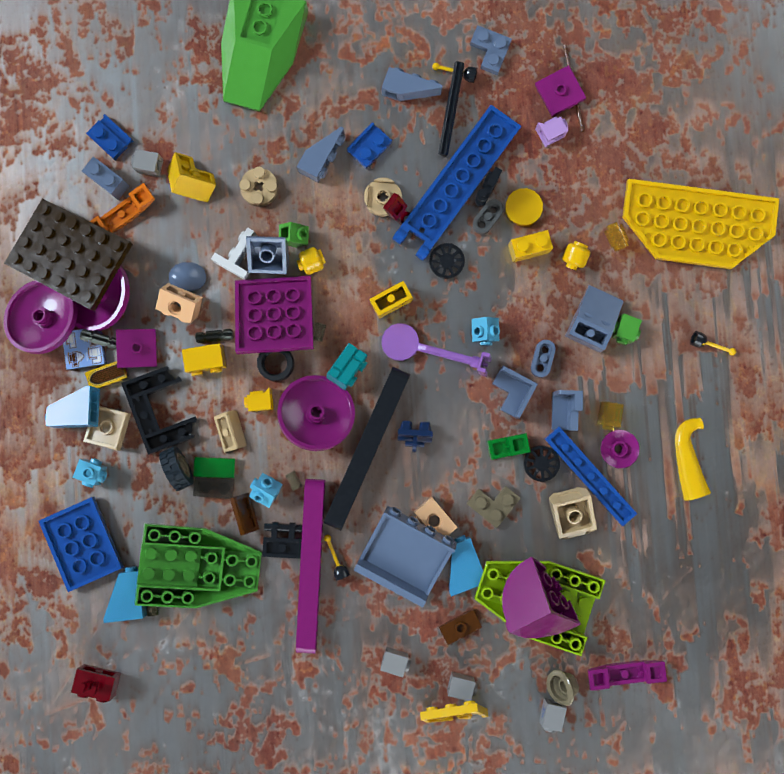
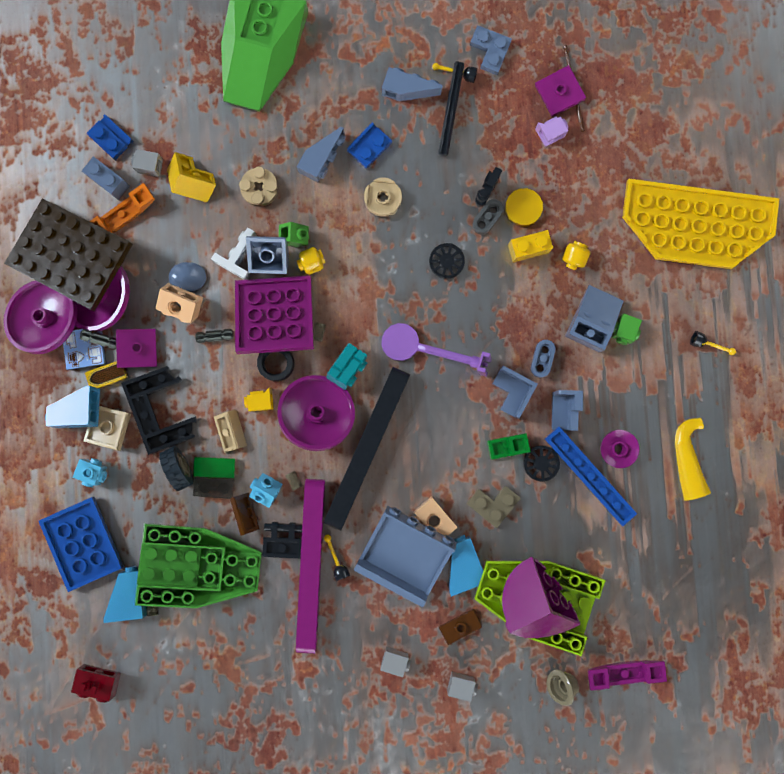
(204, 359): yellow brick -> none
(391, 299): yellow brick -> none
(396, 208): dark red plate -> none
(415, 438): dark blue hips -> none
(458, 179): blue hinge -> none
(465, 711): yellow wing -> none
(485, 330): medium azure brick -> none
(552, 716): light grey brick -> none
(573, 513): tan slope -> none
(610, 415): clear yellow brick -> none
(616, 236): clear yellow brick -> none

